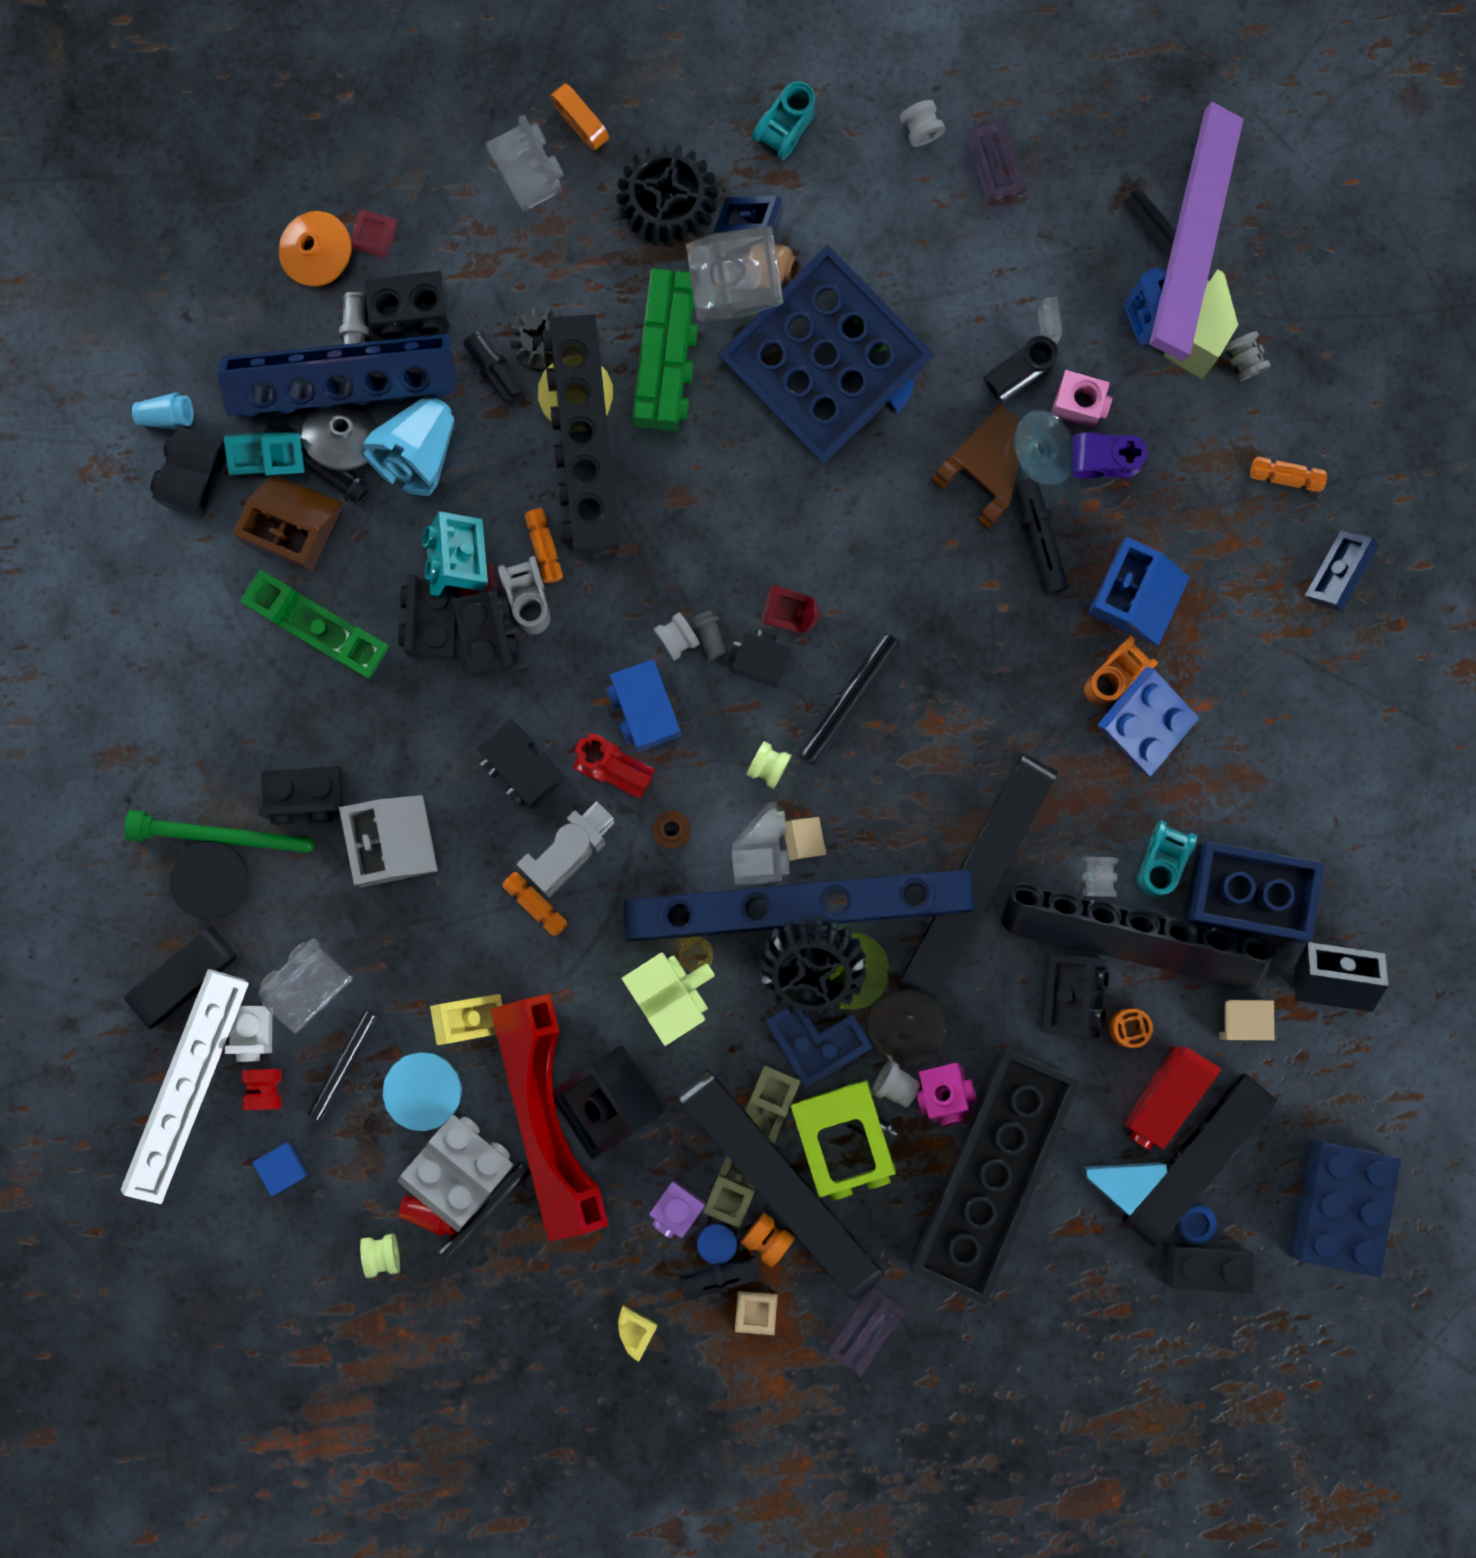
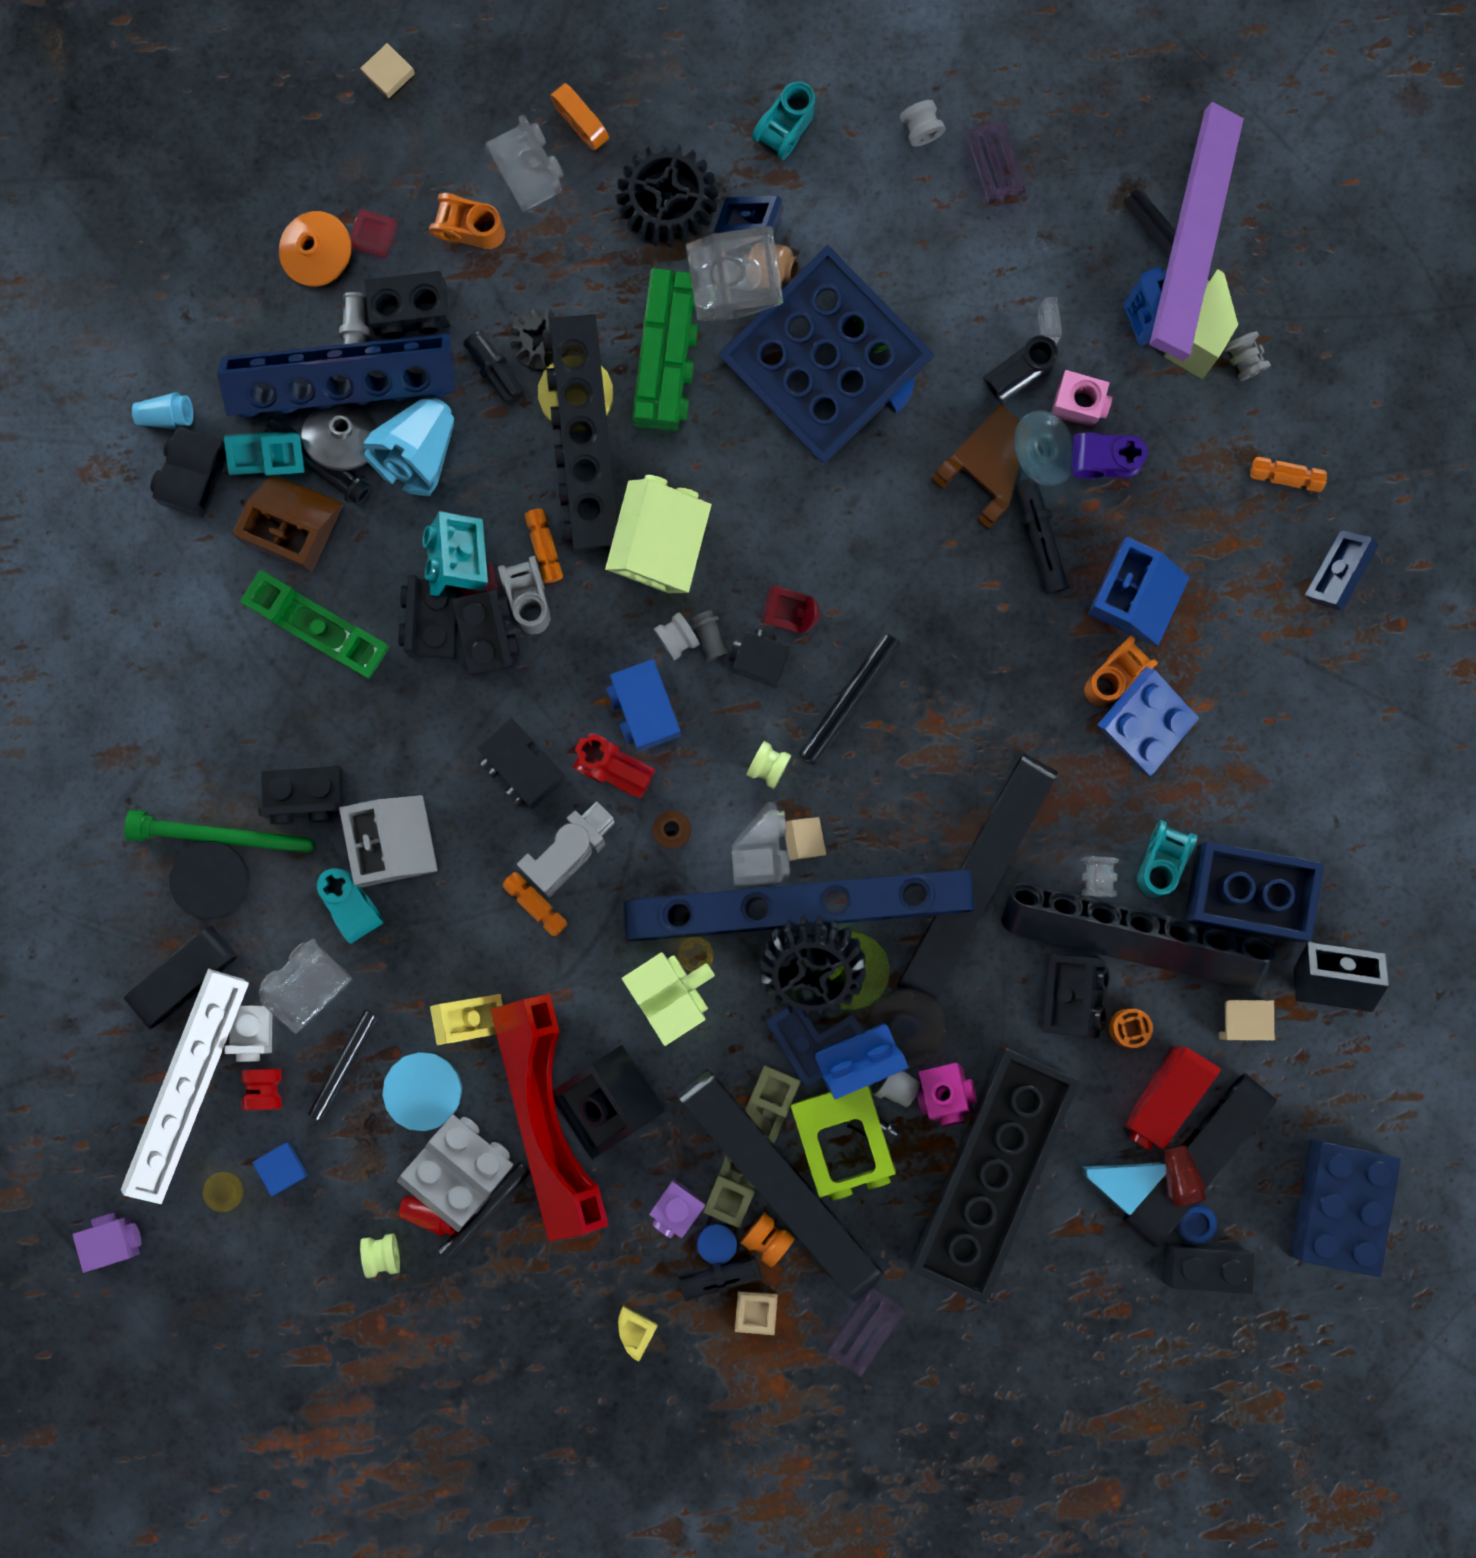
(107, 1242): none -> medium lavender brick
(223, 1191): none -> clear yellow plate
(351, 911): none -> teal piece
(387, 70): none -> tan tile
(460, 219): none -> orange piece
(658, 535): none -> yellowish green brick
(860, 1061): none -> blue bracket
(1183, 1178): none -> clear red cone

